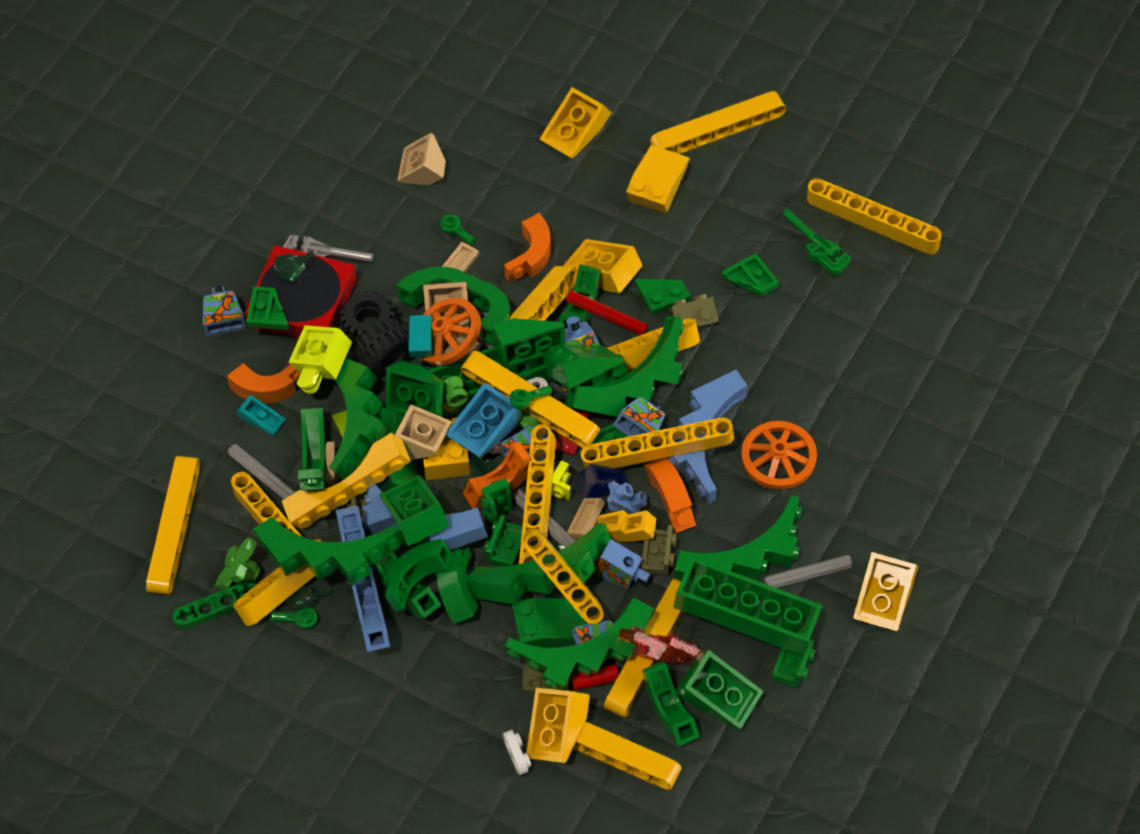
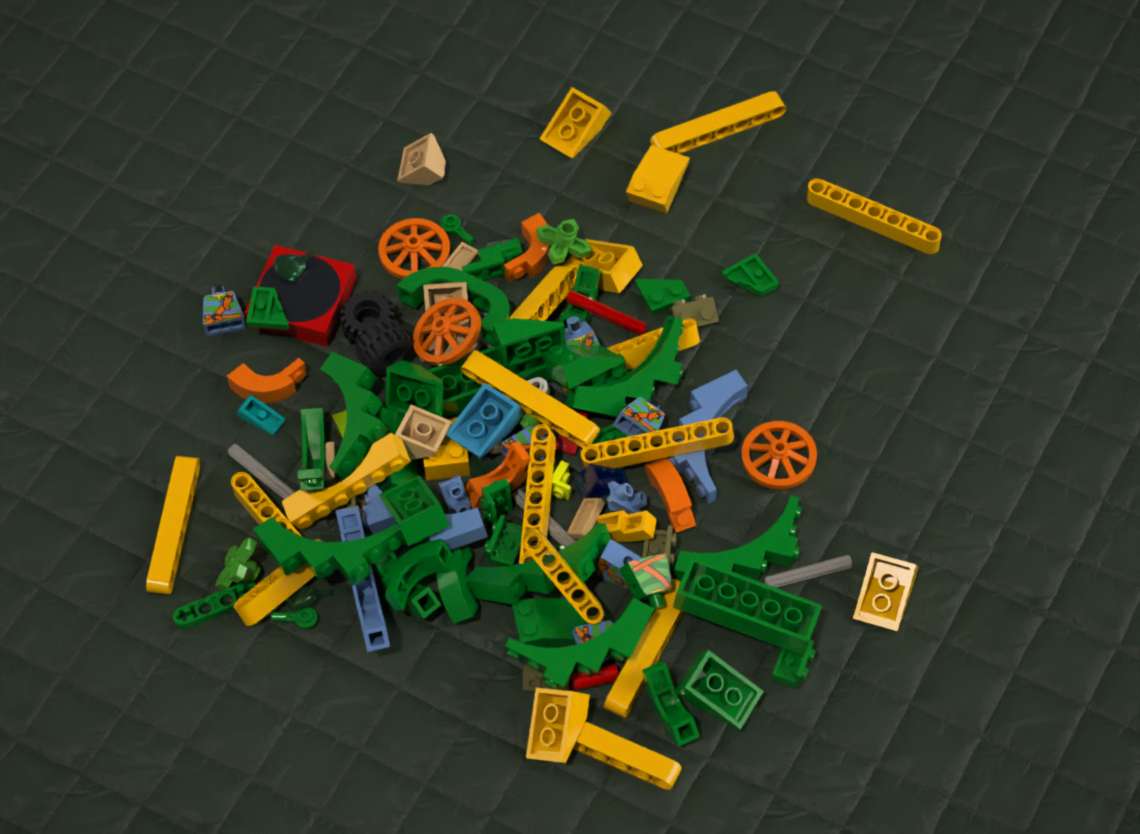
(319, 355): neon yellow brick -> none
(324, 250): light grey piece -> none
(413, 246): none -> orange wheel
(420, 336): teal slope -> none
(454, 391): bright green wheel -> none
(455, 495): none -> medium blue hips
(493, 259): none -> green plate
(520, 760): white plate -> none
(521, 399): green plate -> none
(563, 241): none -> bright green plant
(649, 579): none -> torso
(660, 647): clear red slope -> none
(821, 249): green piece -> none

